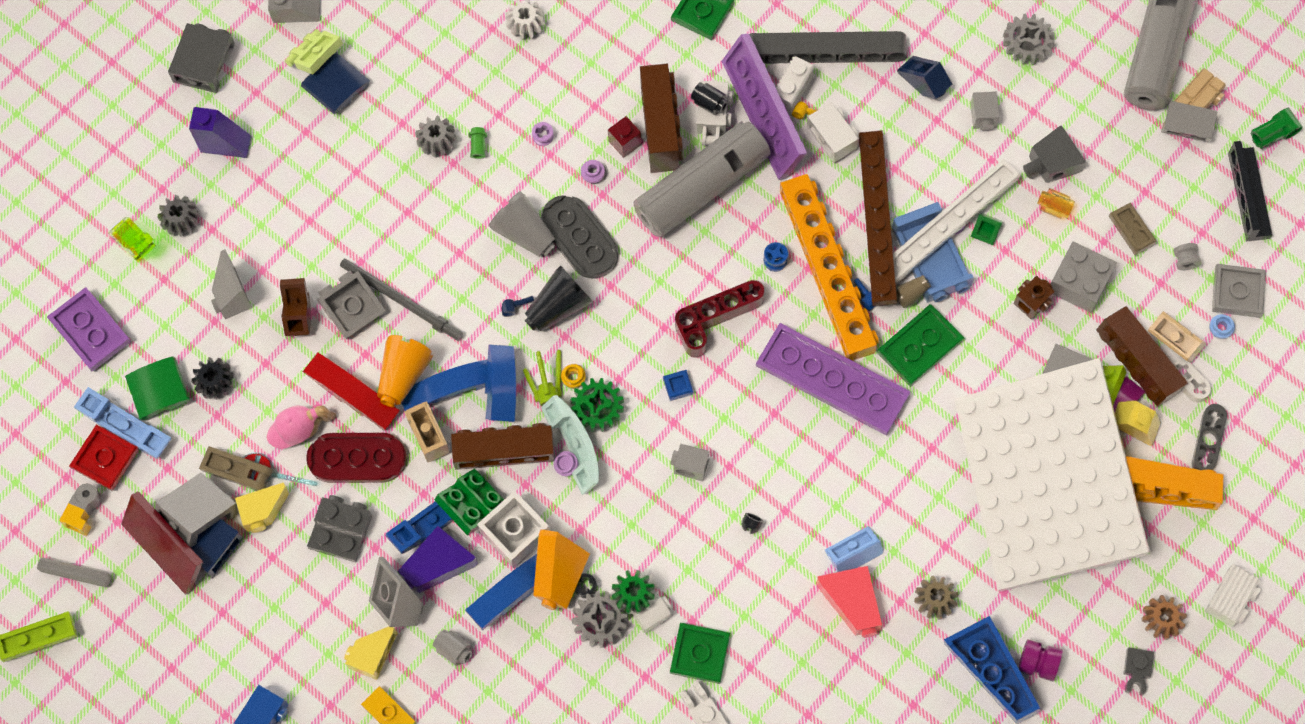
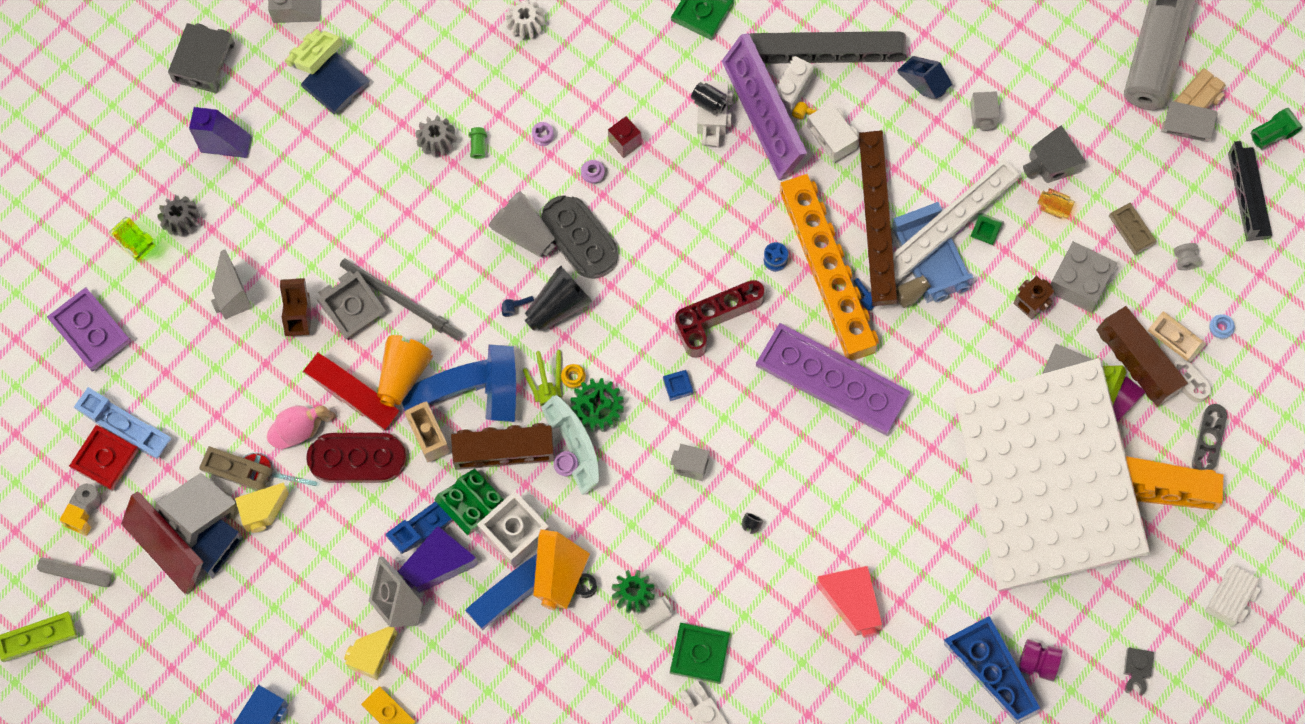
(157, 388): green slope -> none
(204, 376): black gear -> none
(339, 528): dark grey plate -> none
(452, 647): light grey brick -> none
(589, 619): light grey gear -> none
(661, 118): reddish brown brick -> none
(701, 178): light grey piece -> none
(855, 550): light blue slope -> none
(920, 345): green tile -> none
(936, 606): dark tan gear -> none
(1028, 38): light grey gear -> none
(1137, 421): light yellow slope -> none
(1160, 608): medium nougat gear -> none
(1238, 290): light grey tile -> none

